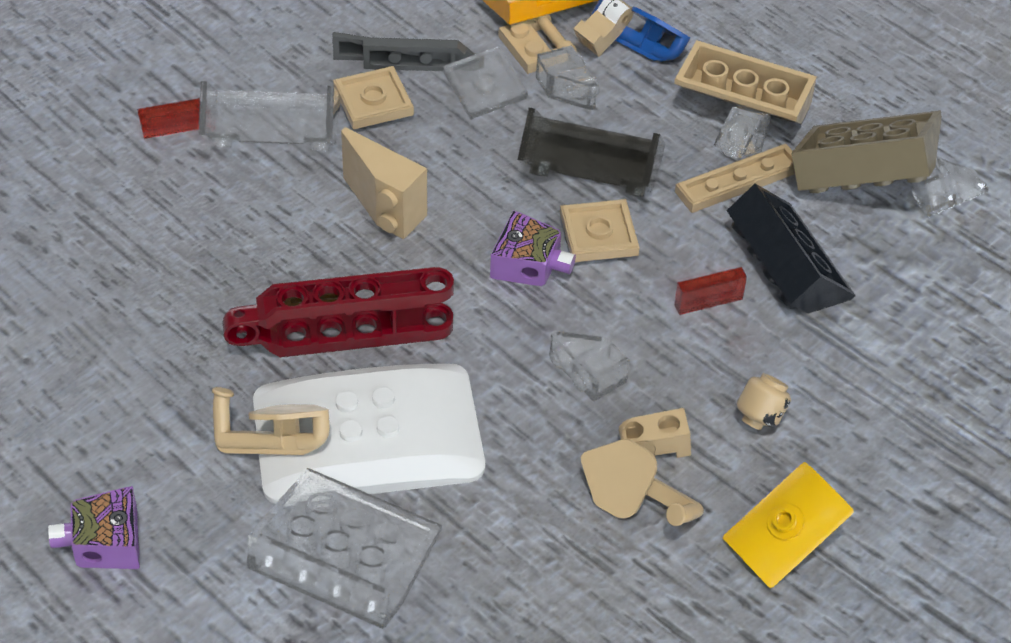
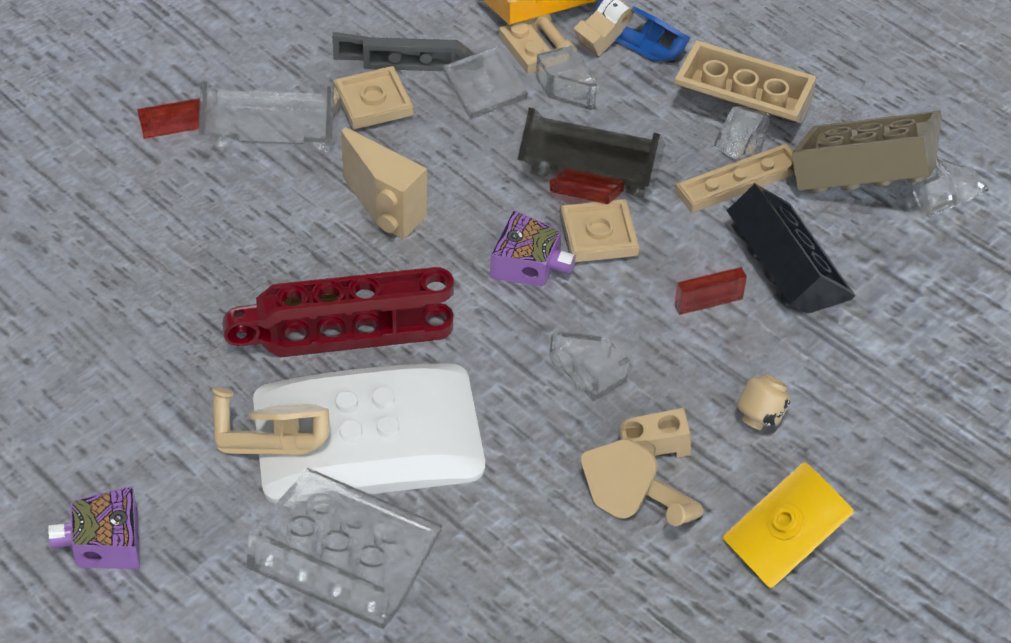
(586, 186): none -> clear red tile

